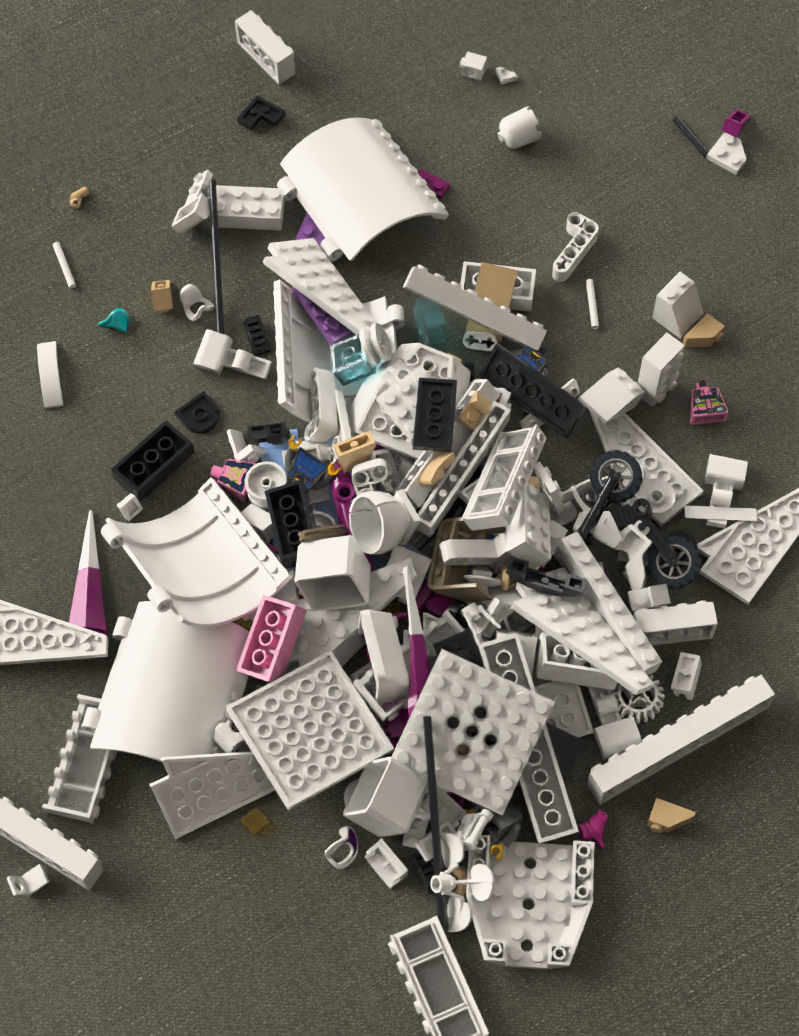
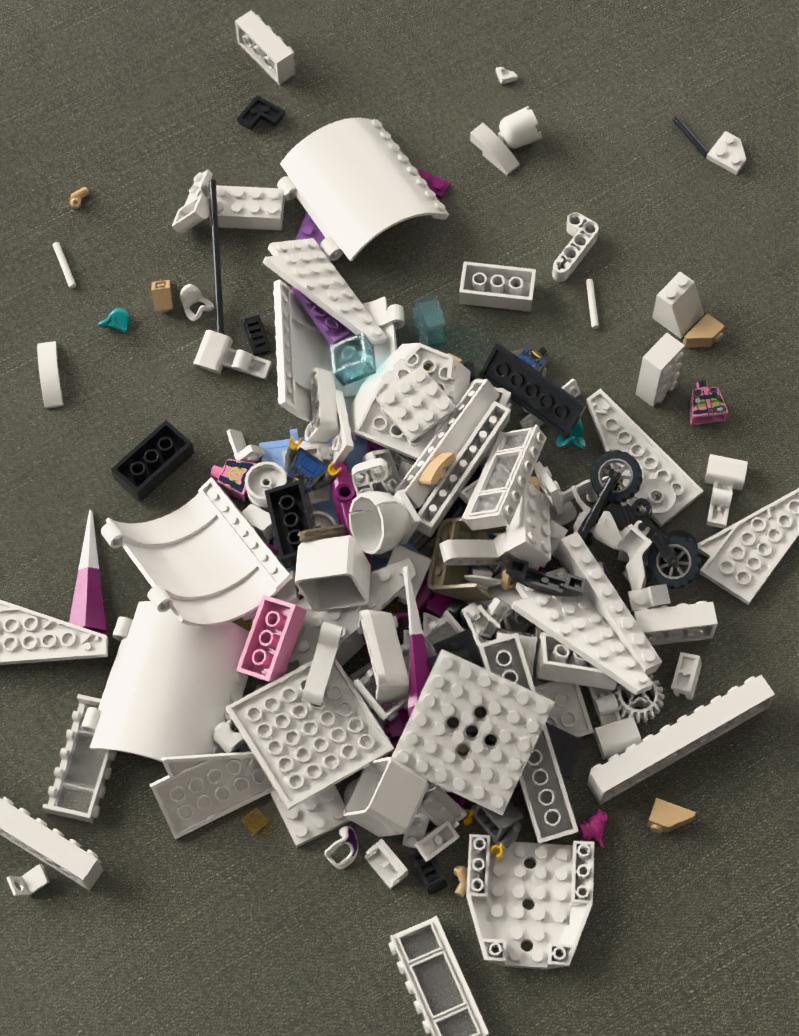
(130, 507): white tile -> none
(199, 414): black tile -> none
(274, 433): black plate -> none
(313, 816): none -> white plate
(322, 663): none -> white beam
(354, 450): tan slope -> none
(375, 344): white wheel -> none
(434, 815): black piece -> none
(435, 415): black plate -> none
(472, 827): white plate -> none
(473, 65): white brick -> none
(474, 411): tan slope -> none
(475, 308): white brick -> none
(479, 336): white beam -> none
(482, 882): white plant -> none
(494, 149): none -> white slope
(496, 284): tan tile -> none
(575, 436): none -> teal piece
(612, 395): white slope -> none
(720, 513): white sticker -> none
(735, 122): magenta slope -> none

